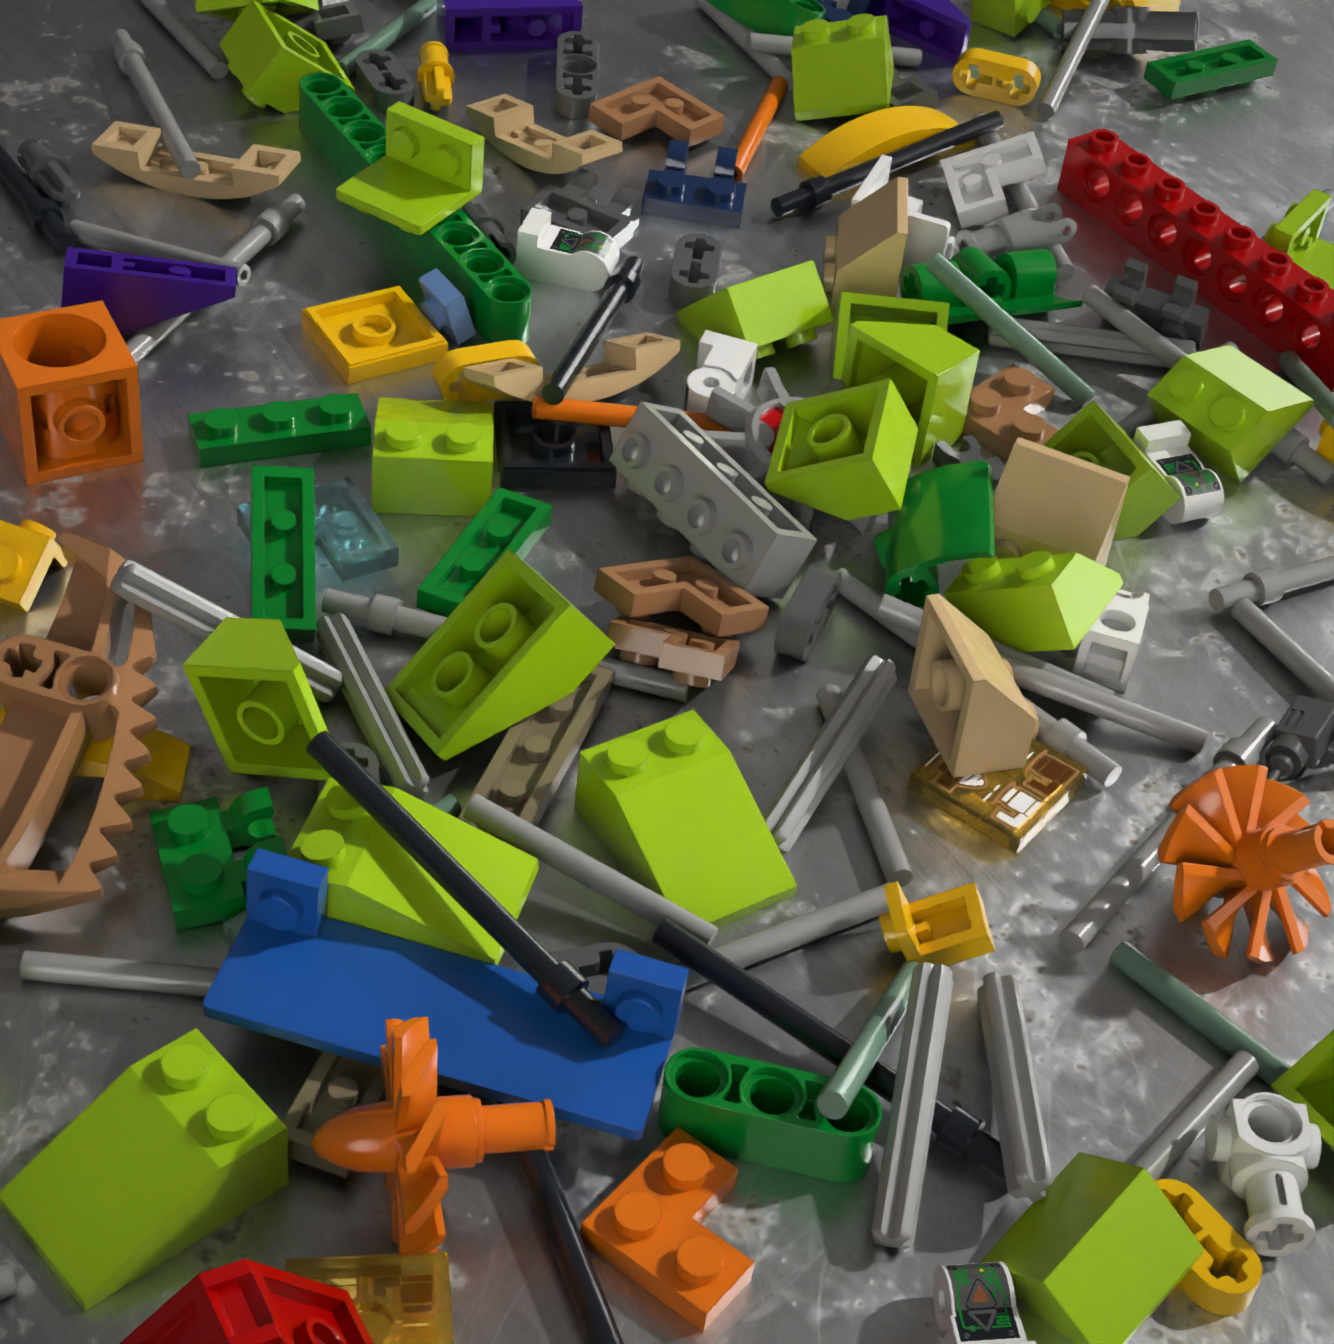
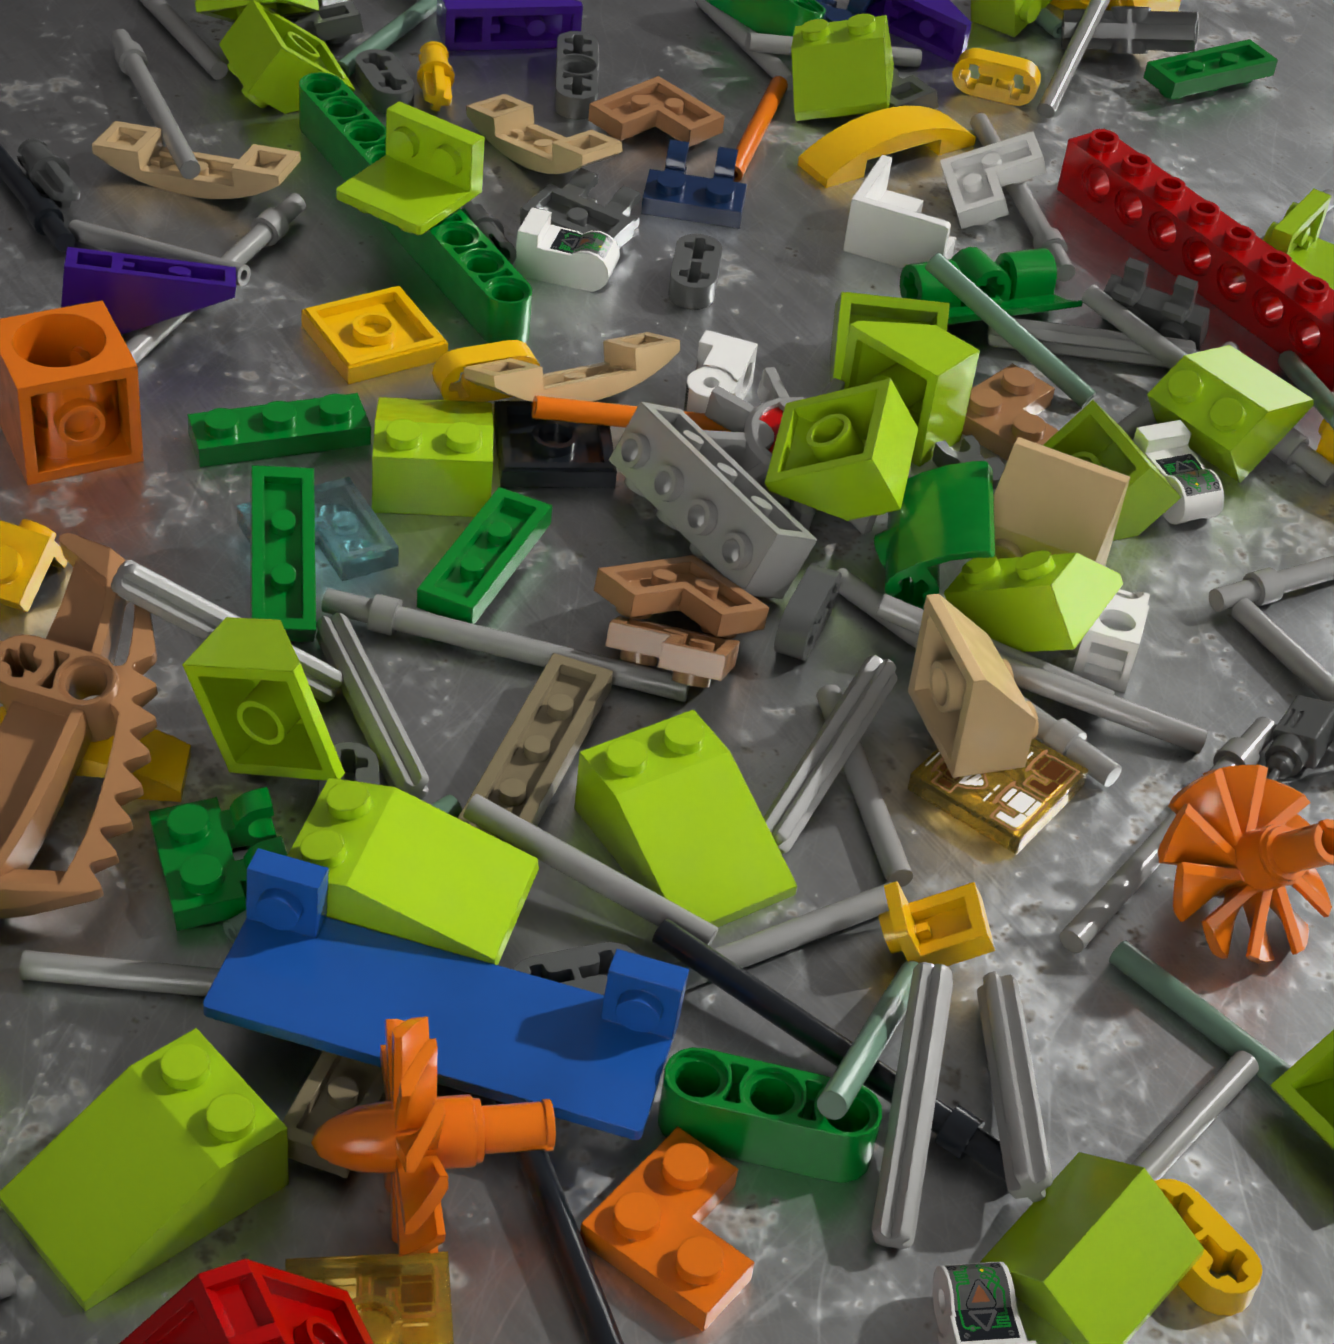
(446, 307): medium blue plate -> none
(496, 660): lime slope -> none
(557, 981): black bar -> none
(619, 289): black bar -> none
(764, 309): lime slope -> none
(819, 190): black bar -> none
(868, 244): tan slope -> none
(1020, 232): light grey piece -> none
(1264, 1158): white connector -> none

